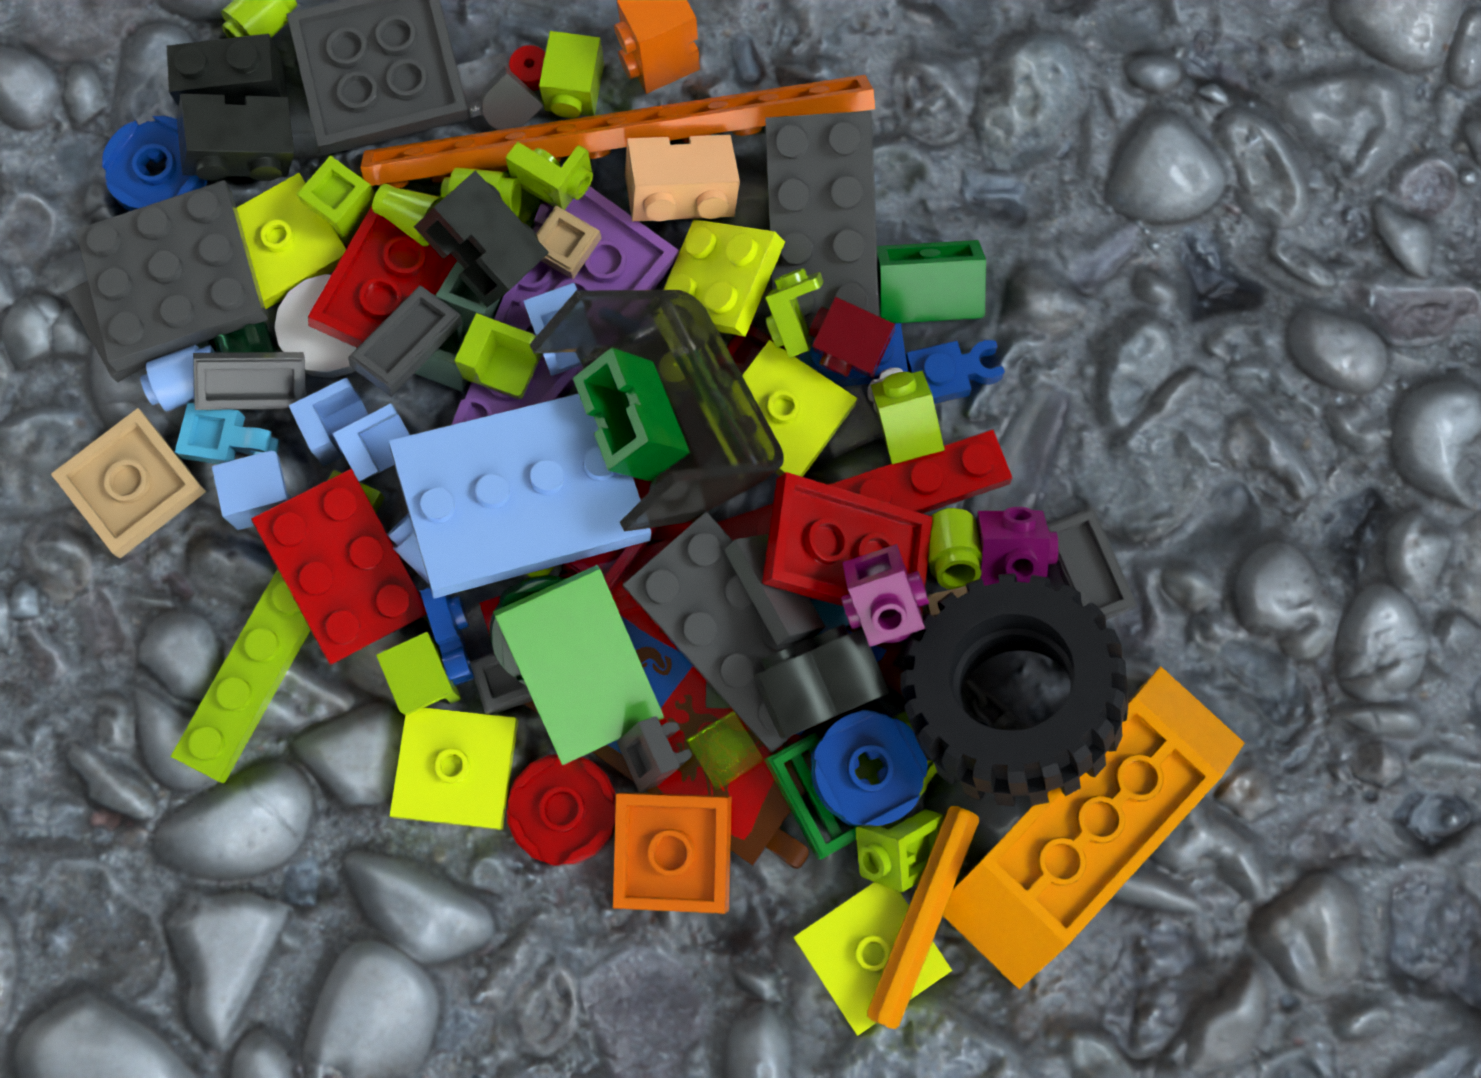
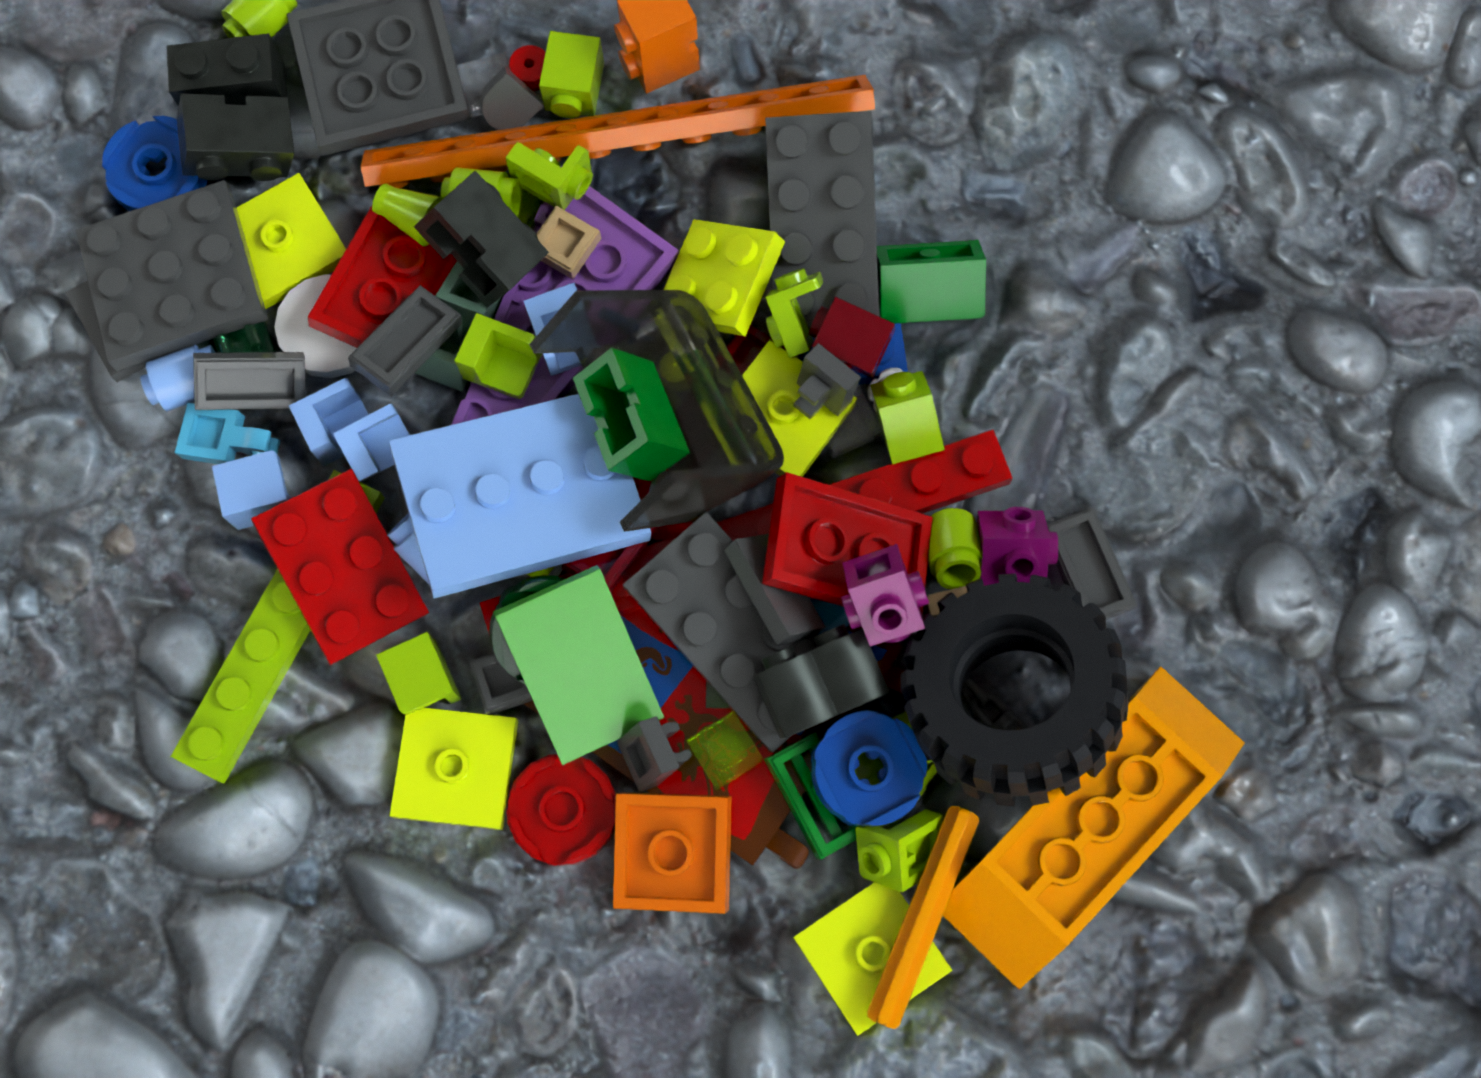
(128, 483): tan plate -> none
(338, 197): lime panel -> none
(447, 619): blue plate -> none
(681, 178): light nougat brick -> none
(824, 382): none -> dark grey tile
(950, 371): blue plate -> none

